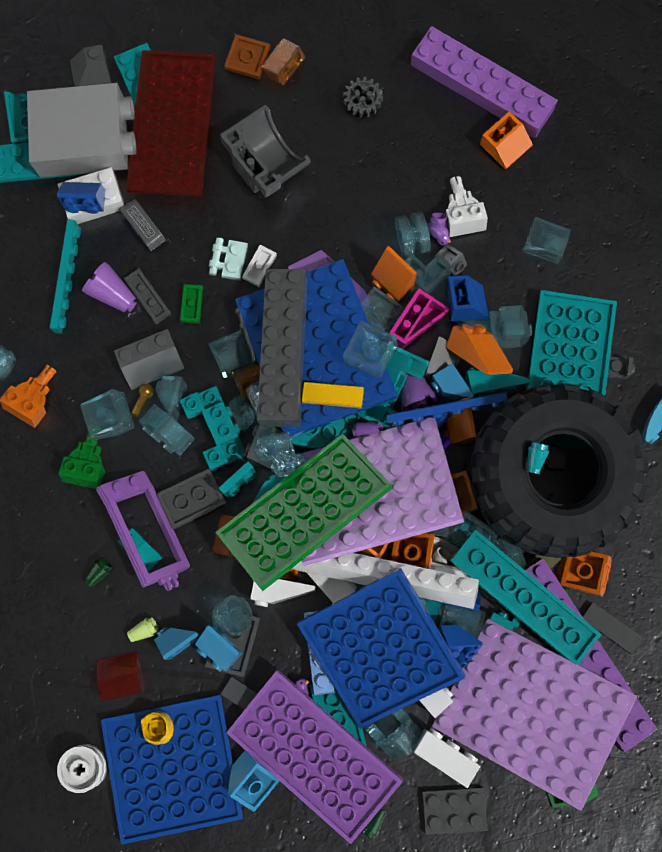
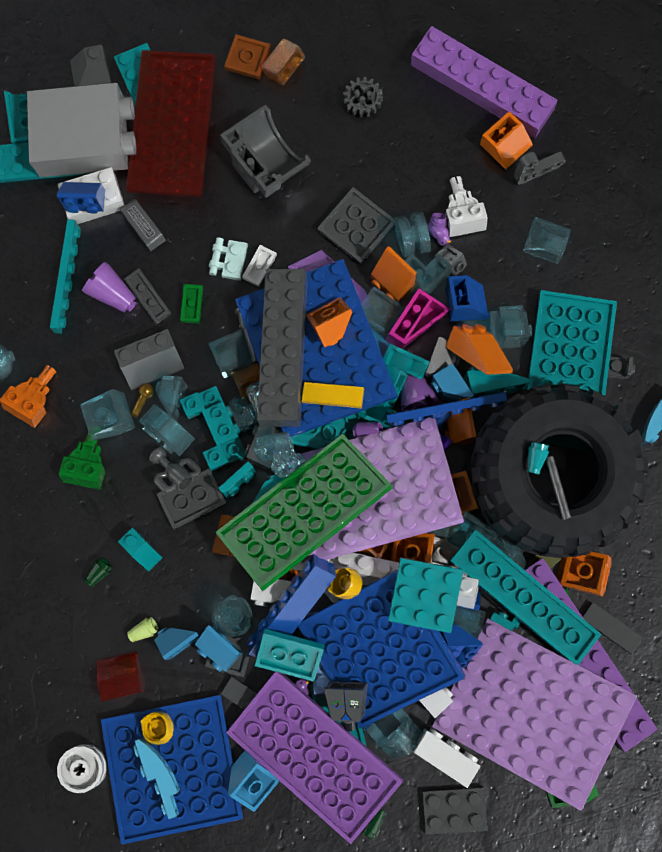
(129, 487): medium lavender animal -> none
(156, 768): none -> medium azure slope
(174, 472): none -> dark grey piece
(289, 655): none -> teal plate
(295, 601): none -> blue brick
(330, 321): none -> orange slope
(346, 583): none -> yellow hair
(346, 702): none -> dark grey torso
(356, 225): none -> dark grey plate
(370, 350): clear light blue slope -> none
(425, 595): none -> teal plate
(530, 167): none -> dark grey beam
(558, 488): none -> flat silver bar

